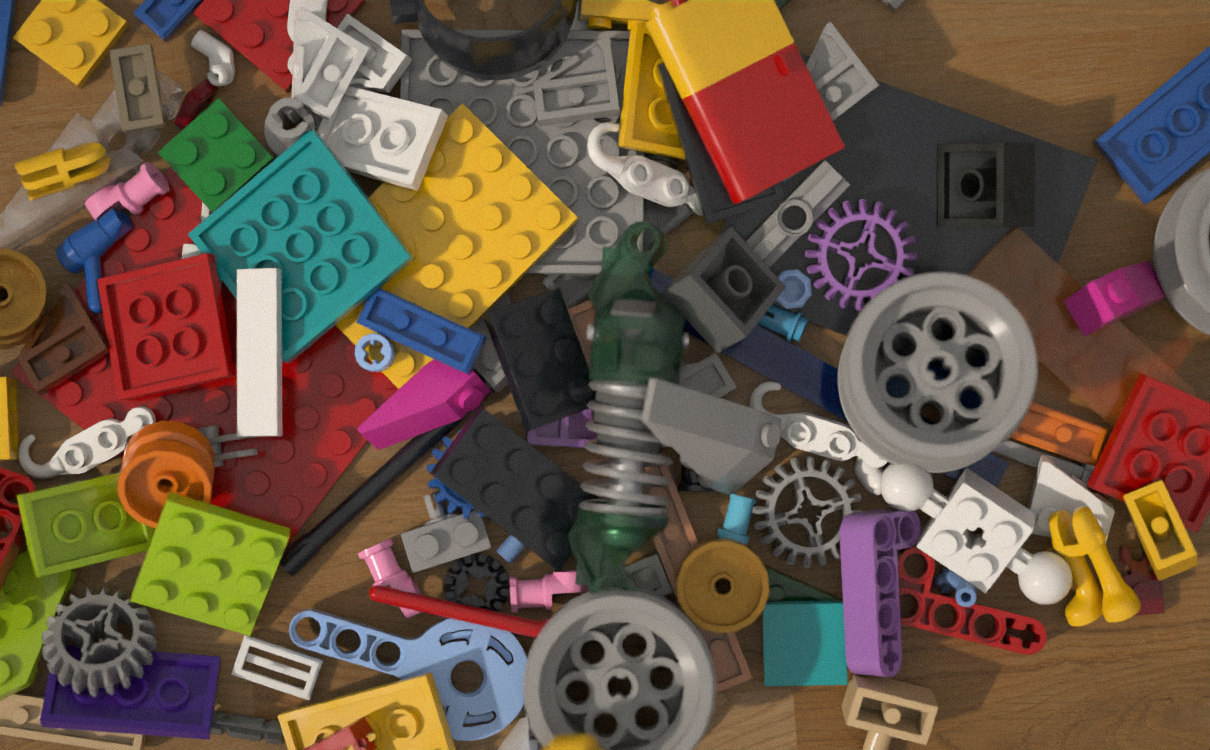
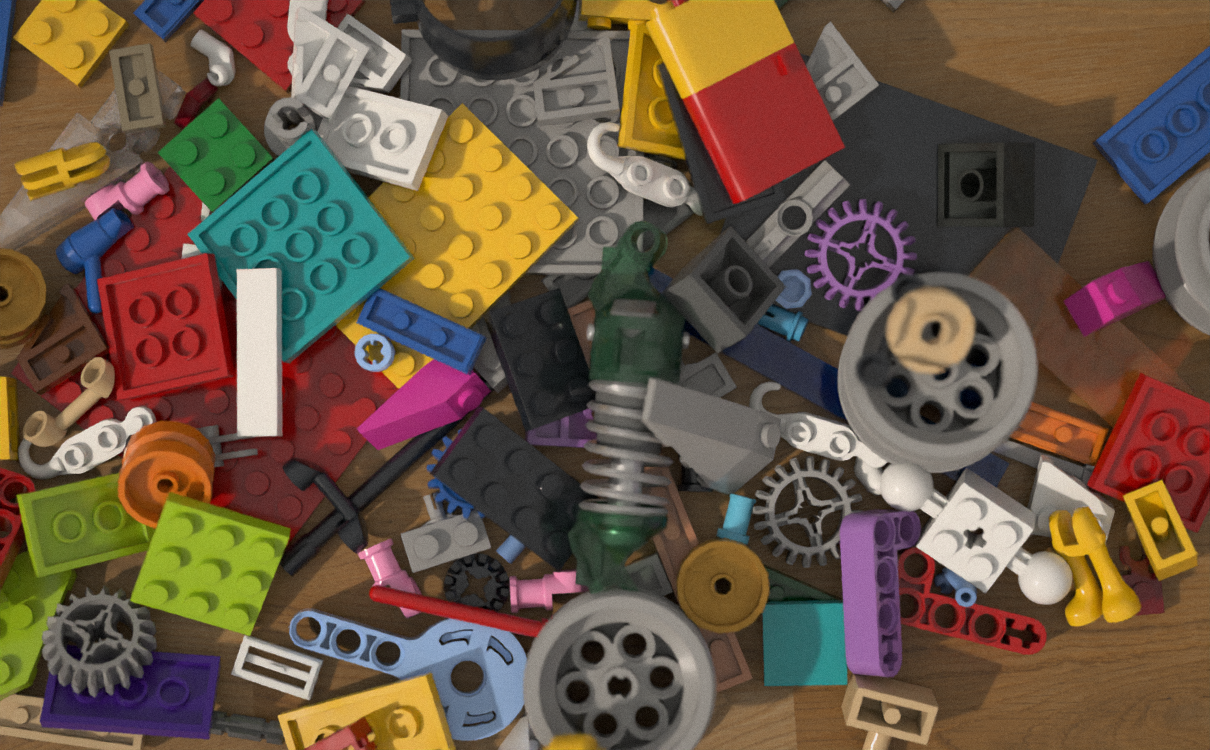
(46, 430): none -> tan bar
(354, 529): none -> black bar
(874, 367): none -> black bar
(913, 313): none -> tan tile

